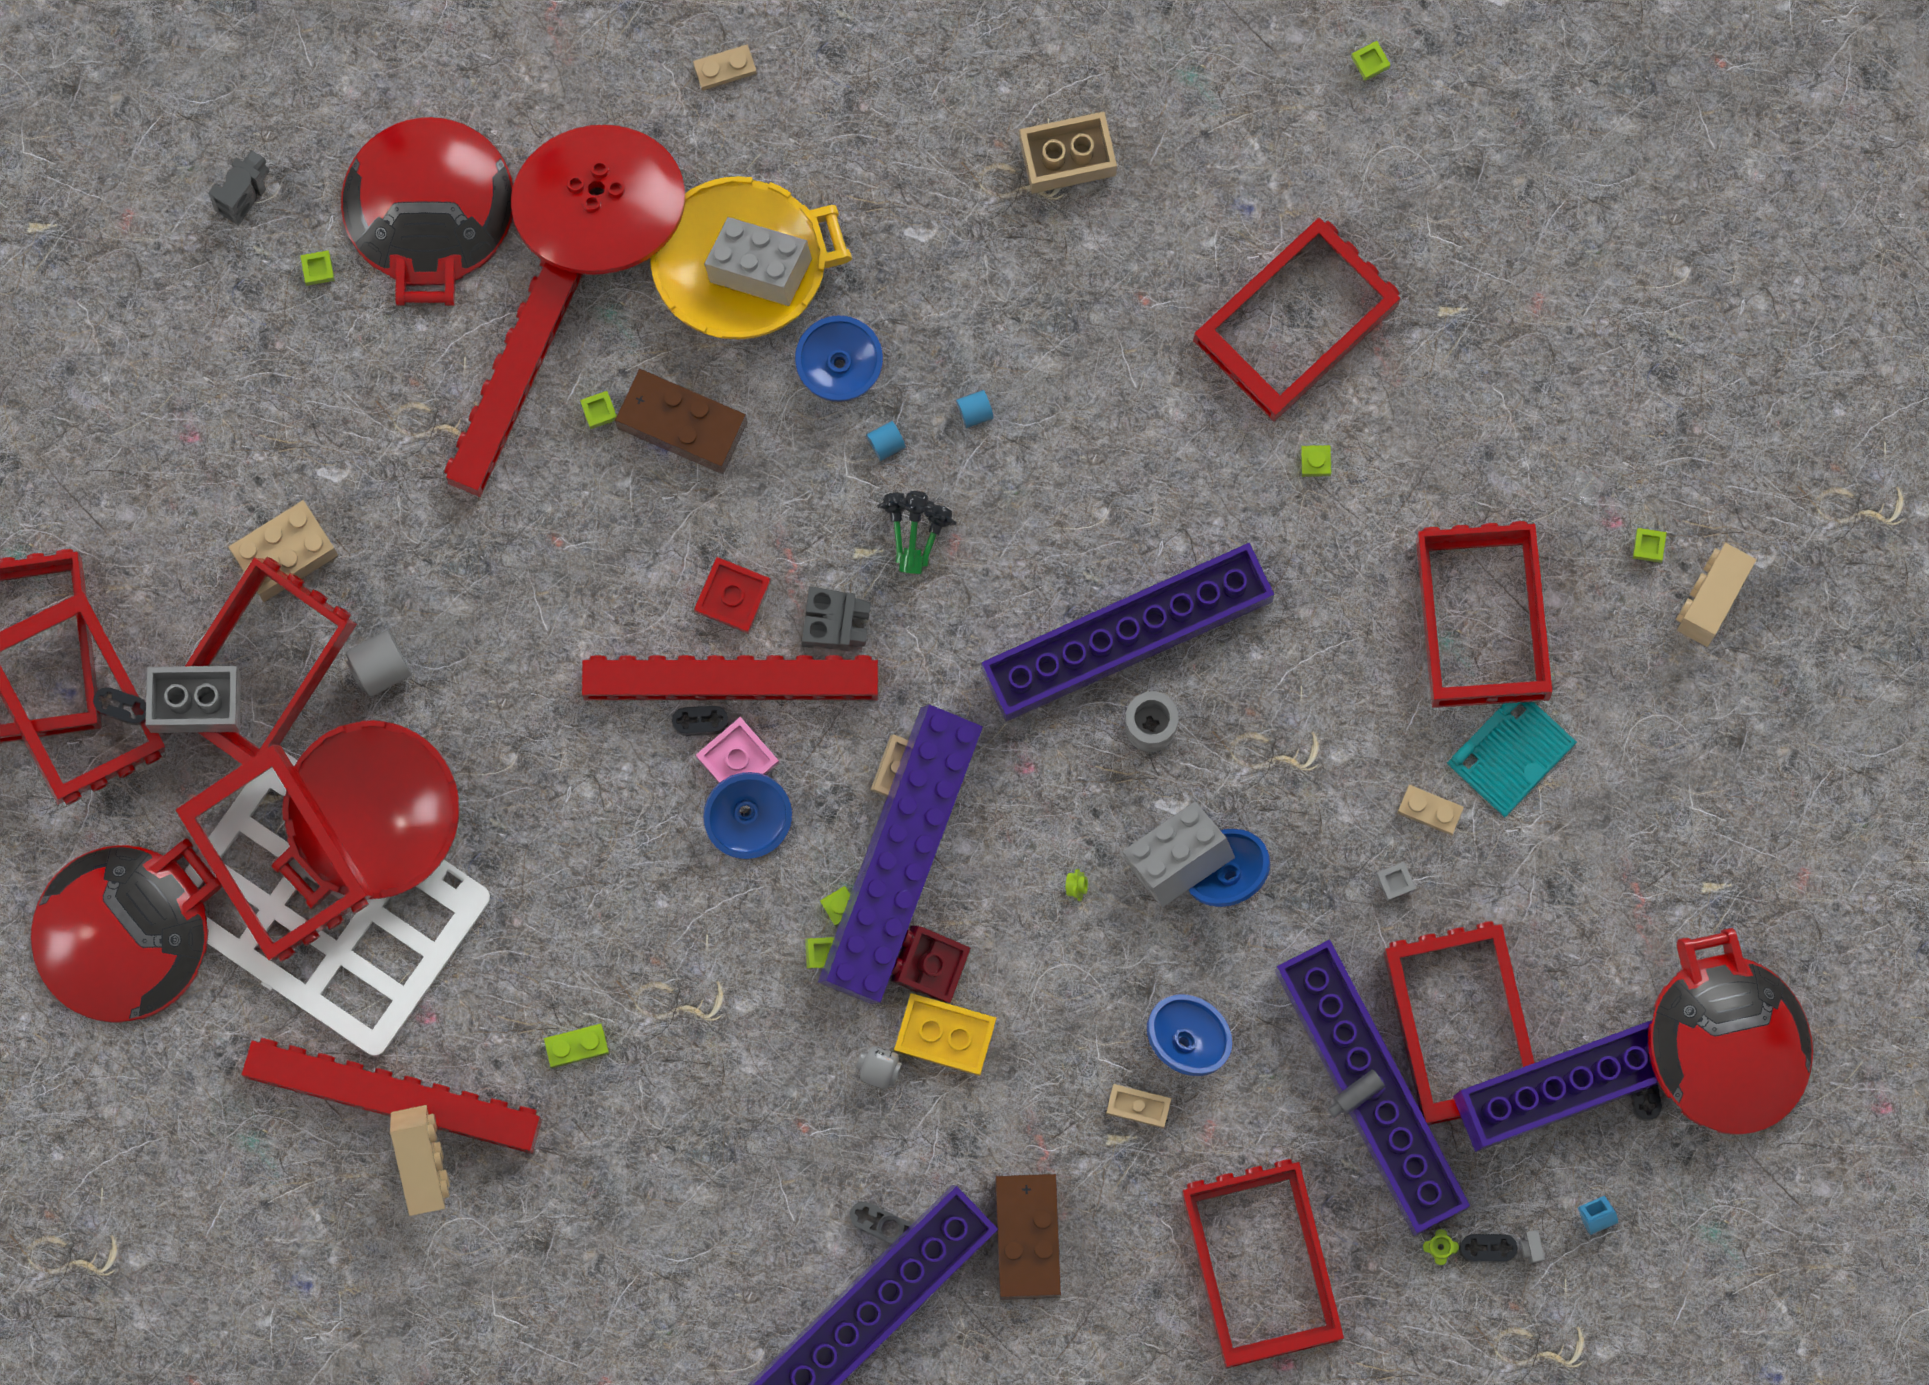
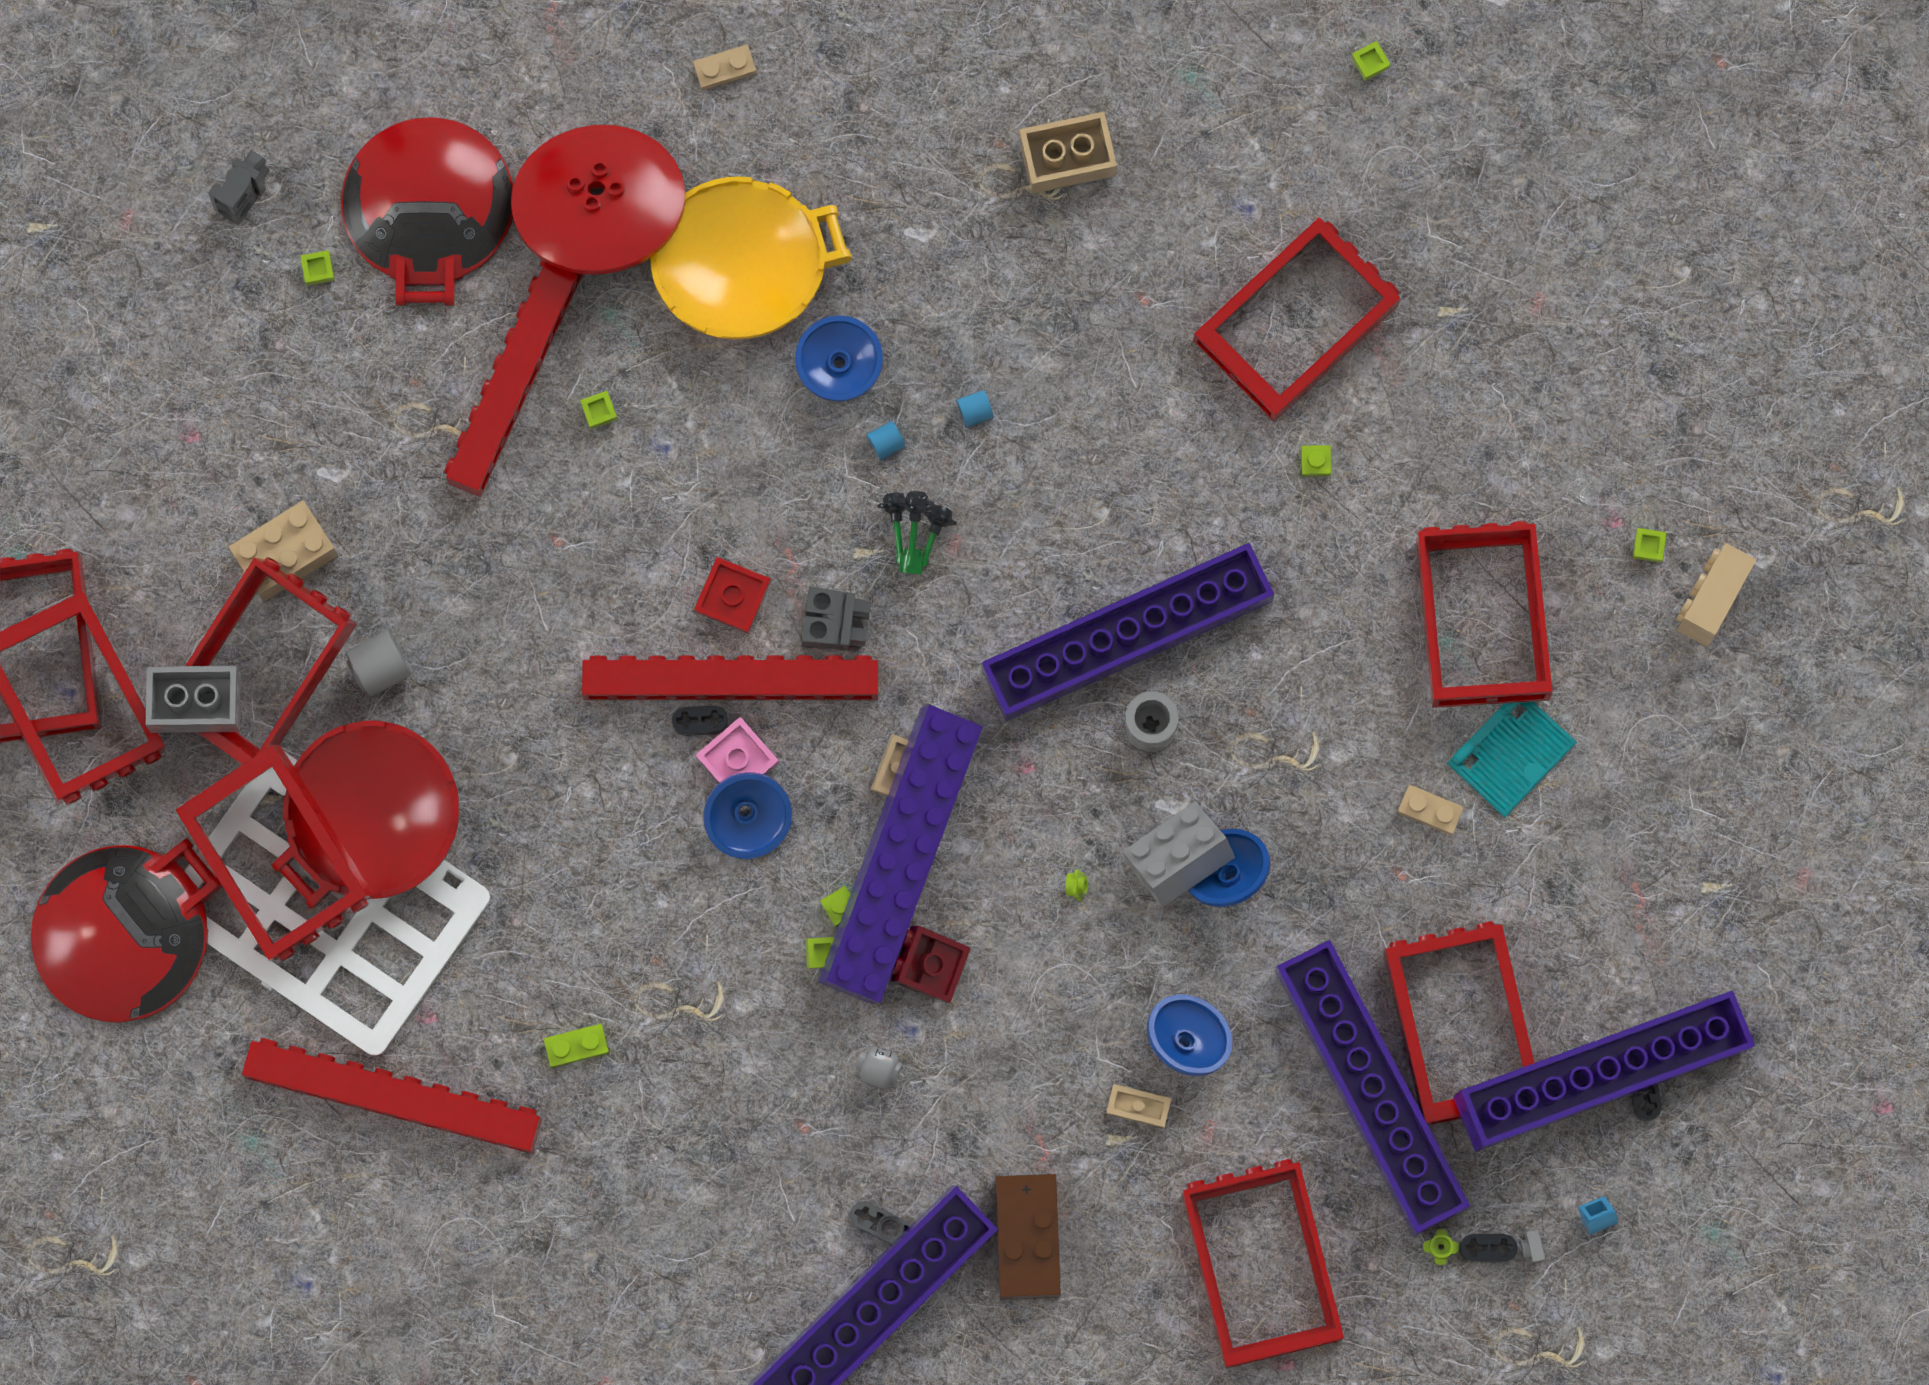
(118, 712): black beam -> none
(419, 1160): tan brick -> none
(681, 421): reddish brown brick -> none
(758, 261): light grey brick -> none
(945, 1034): yellow plate -> none
(1356, 1094): flat silver cylinder -> none
(1395, 881): light grey plate -> none
(1729, 1040): red dish -> none

